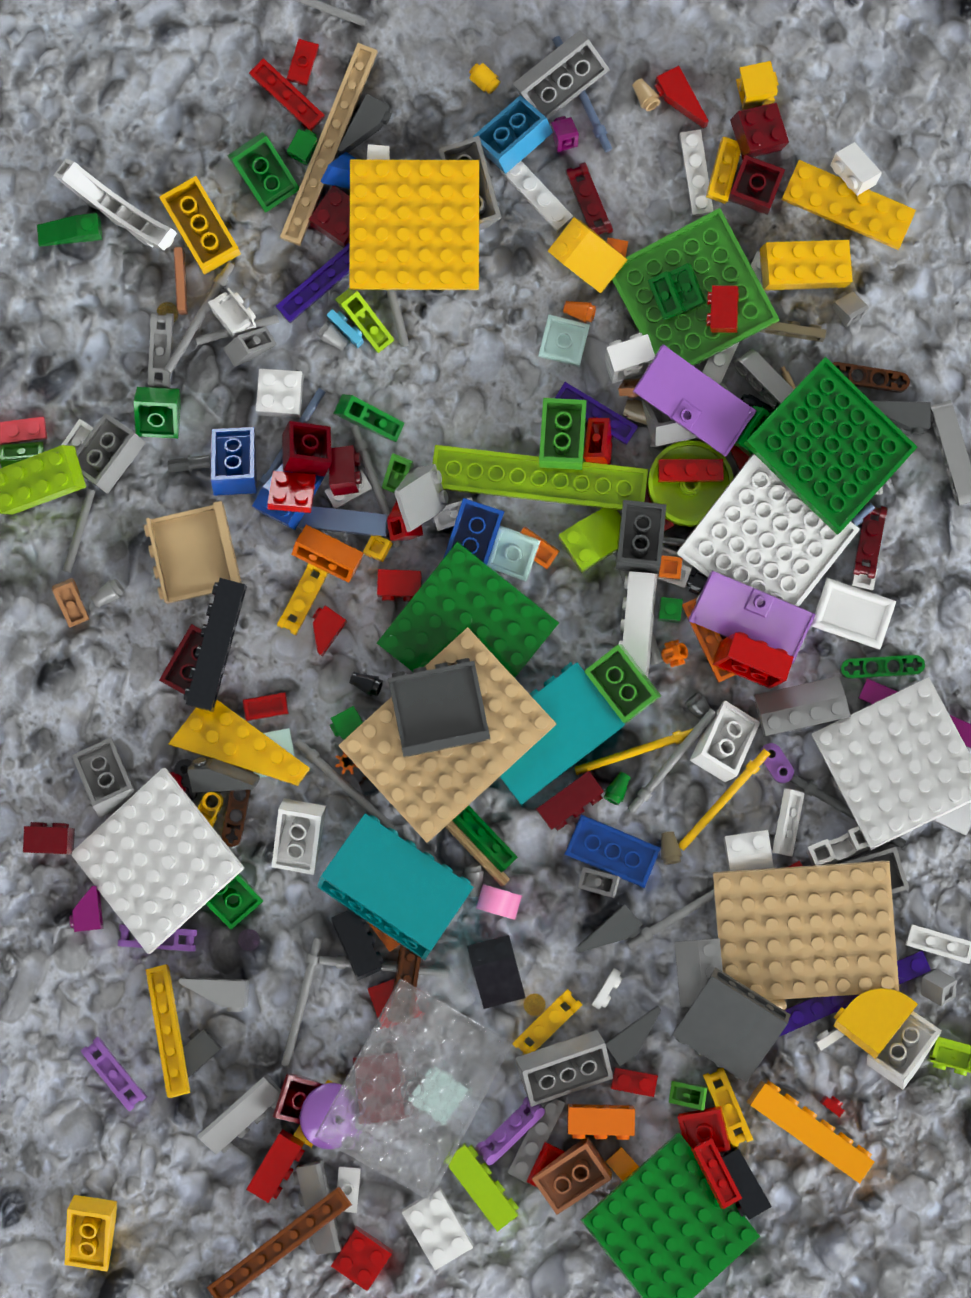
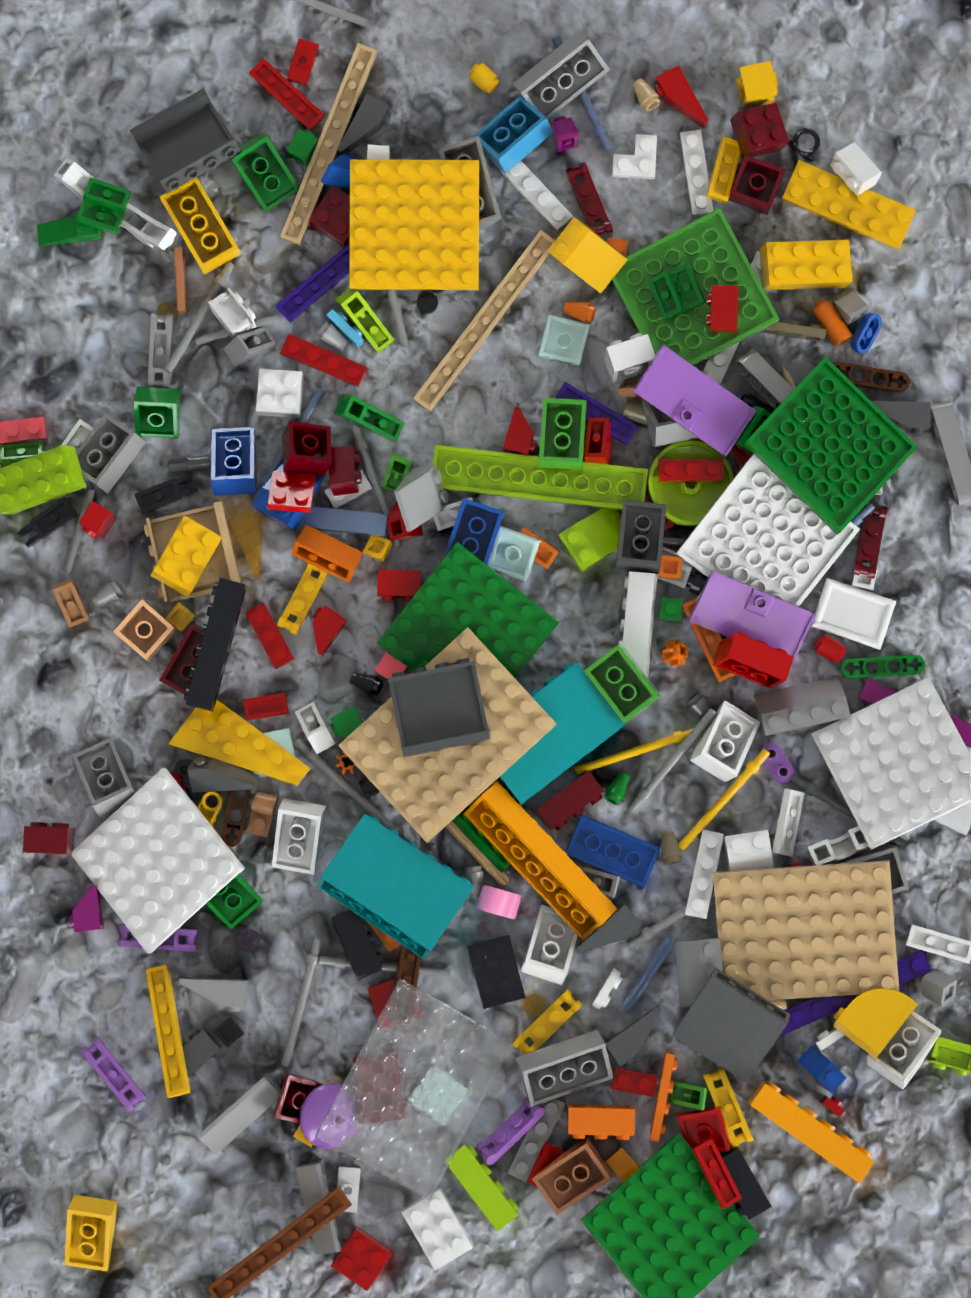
(49, 521): none -> black hinge
(97, 521): none -> red brick
(103, 206): none -> green slope
(145, 630): none -> light nougat brick
(163, 494): none -> black hinge
(180, 617): none -> yellow plate
(185, 141): none -> dark grey panel
(185, 556): none -> yellow brick
(229, 1032): none -> black plate
(249, 535): none -> clear yellow slope
(262, 813): none -> medium nougat plate
(269, 636): none -> red plate
(276, 1166): red brick -> none
(315, 728): none -> white slope
(323, 360): none -> red plate
(390, 665): none -> coral brick
(427, 302): none -> black tile
(484, 322): none -> tan plate
(519, 435): none -> red slope
(540, 861): none -> light orange brick
(549, 947): none -> white slope
(641, 164): none -> white plate
(647, 974): none -> sand blue axle
(661, 1106): none -> orange plate
(702, 878): none -> white plate
(808, 154): none -> black piece
(822, 1069): none -> blue slope
(829, 648): none -> red brick
(832, 322): none -> orange brick
(866, 333): none -> blue plate

